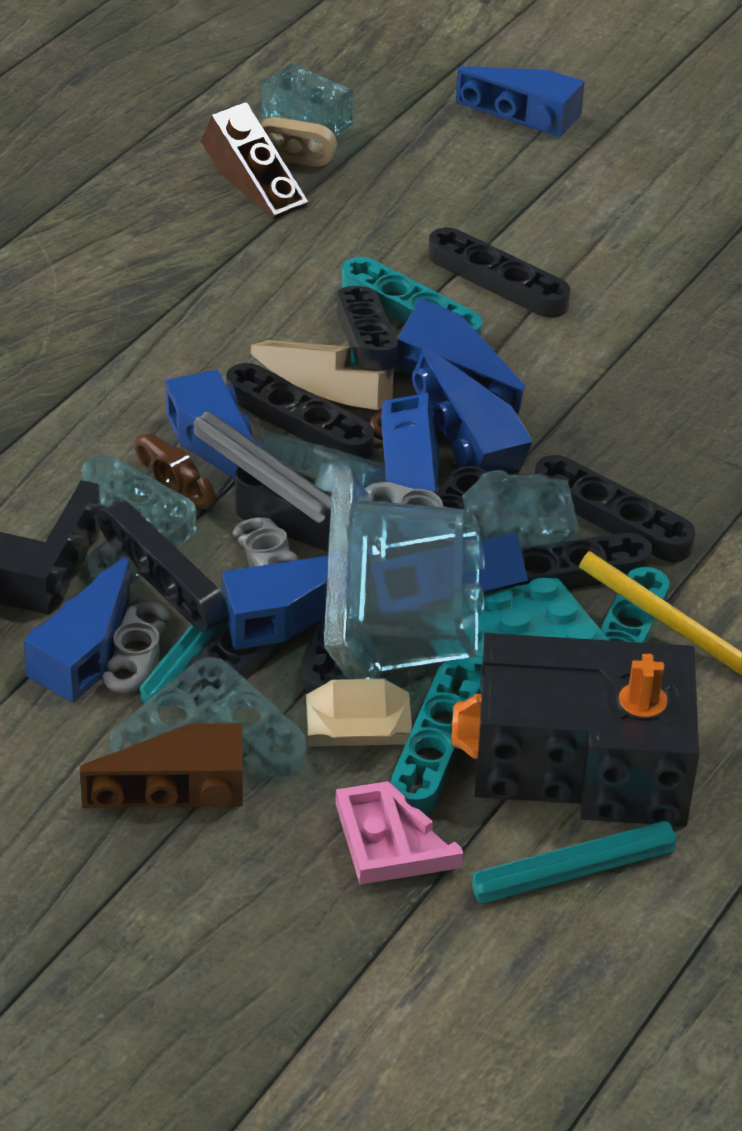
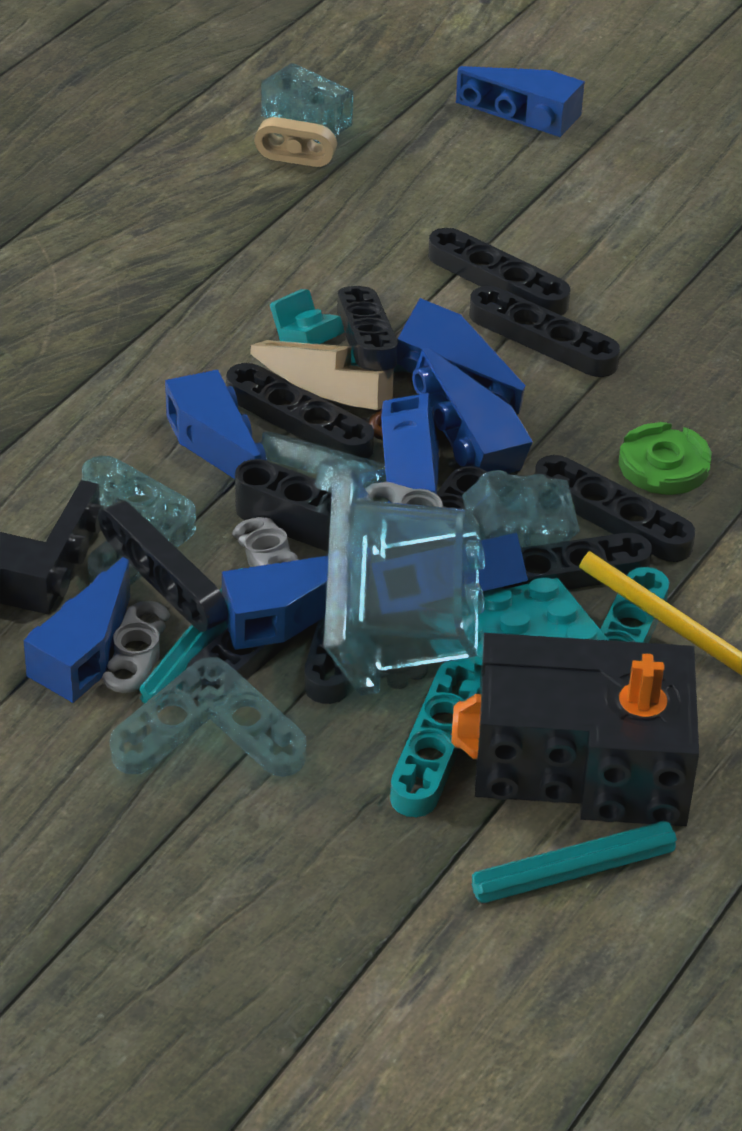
(175, 470): reddish brown piece -> none
(175, 769): reddish brown slope -> none
(251, 161): reddish brown slope -> none
(264, 467): dark grey axle -> none
(301, 322): none -> teal bracket
(358, 713): tan slope -> none
(372, 274): teal beam -> none
(390, 836): bright pink wing -> none
(587, 351): none -> black beam
(664, 459): none -> bright green tile

